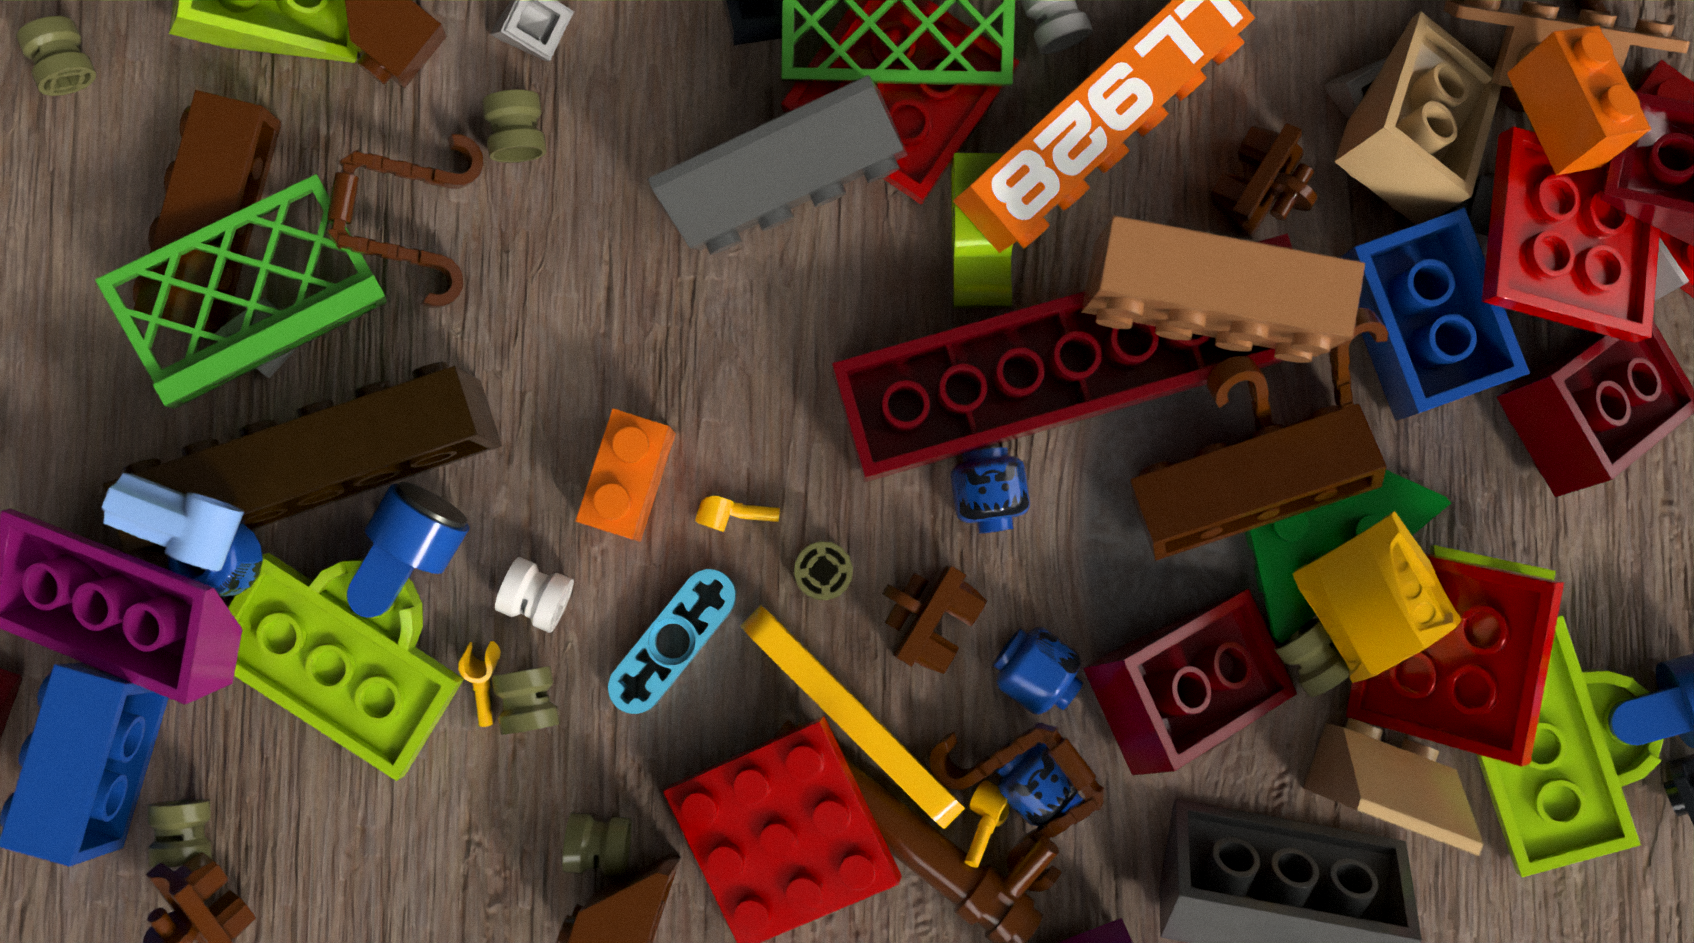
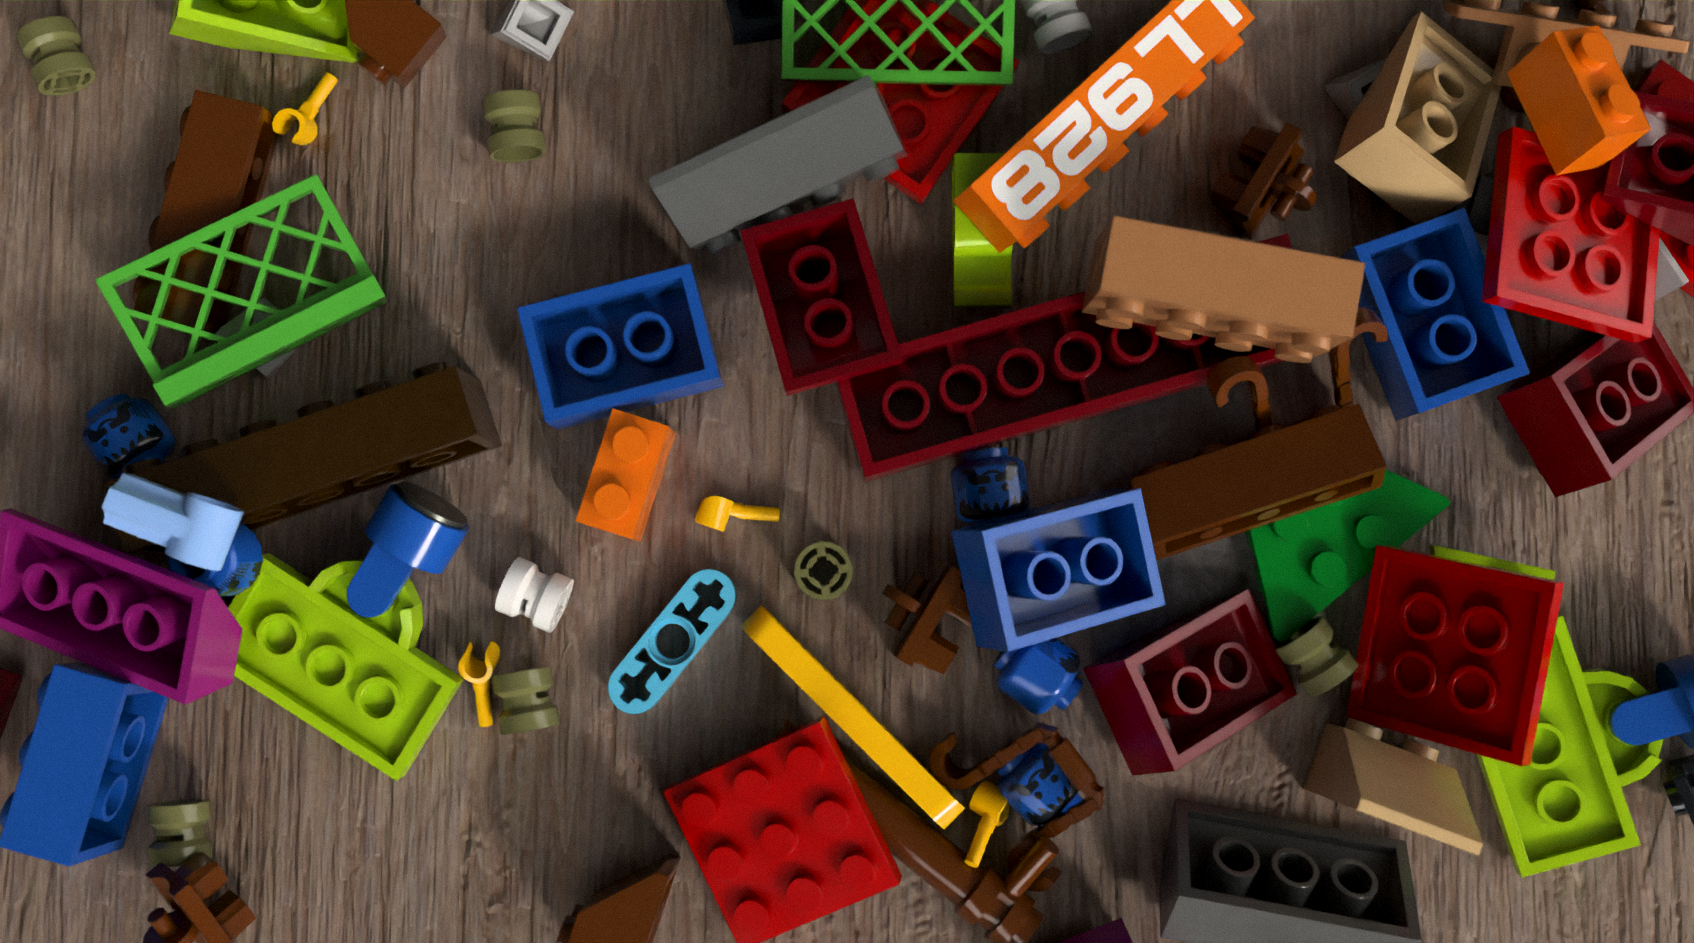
(126, 432): none -> blue head
(306, 113): none -> yellow hand
(343, 203): reddish brown piece -> none
(597, 845): olive wheel -> none
(620, 347): none -> blue brick
(821, 297): none -> dark red slope
(1058, 568): none -> blue brick
(1377, 598): yellow slope -> none

